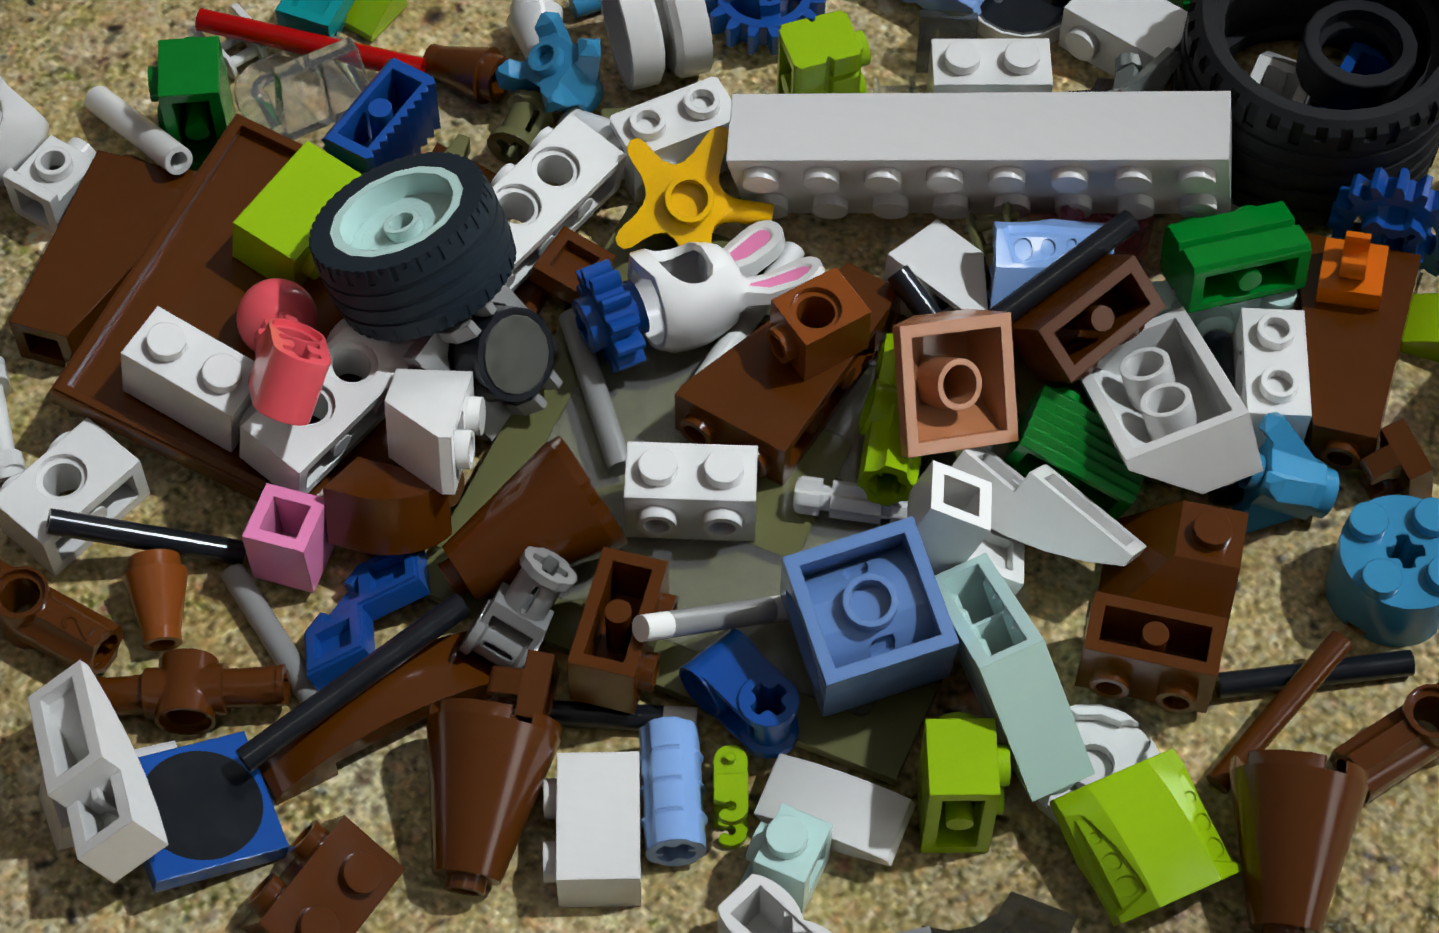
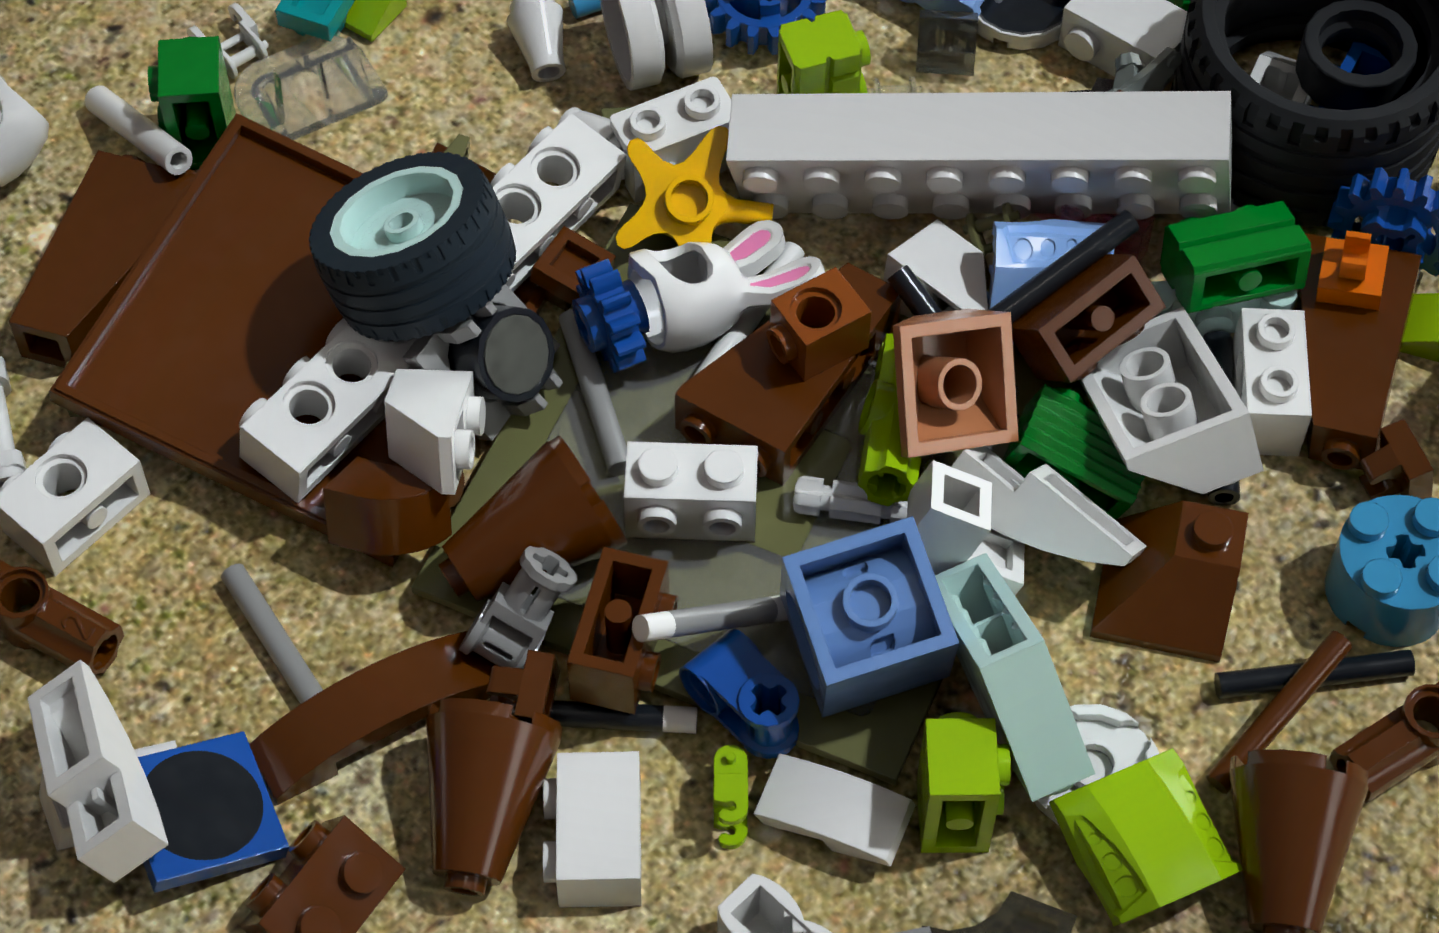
(49, 180): white brick -> none
(144, 536): black piece -> none
(157, 595): dark orange cone -> none
(188, 377): white brick -> none
(194, 689): reddish brown pin -> none
(276, 225): lime brick -> none
(288, 538): bright pink brick -> none
(291, 356): coral beam -> none
(292, 39): red piece -> none
(352, 682): black piece -> none
(374, 590): blue tile -> none
(386, 119): blue brick -> none
(467, 70): reddish brown cone -> none
(520, 126): olive bush -> none
(557, 68): dark azure rock -> none
(672, 791): light blue axle -> none
(791, 852): light aqua brick -> none
(989, 65): white brick -> none
(1151, 653): reddish brown brick -> none
(1292, 479): dark azure rock -> none

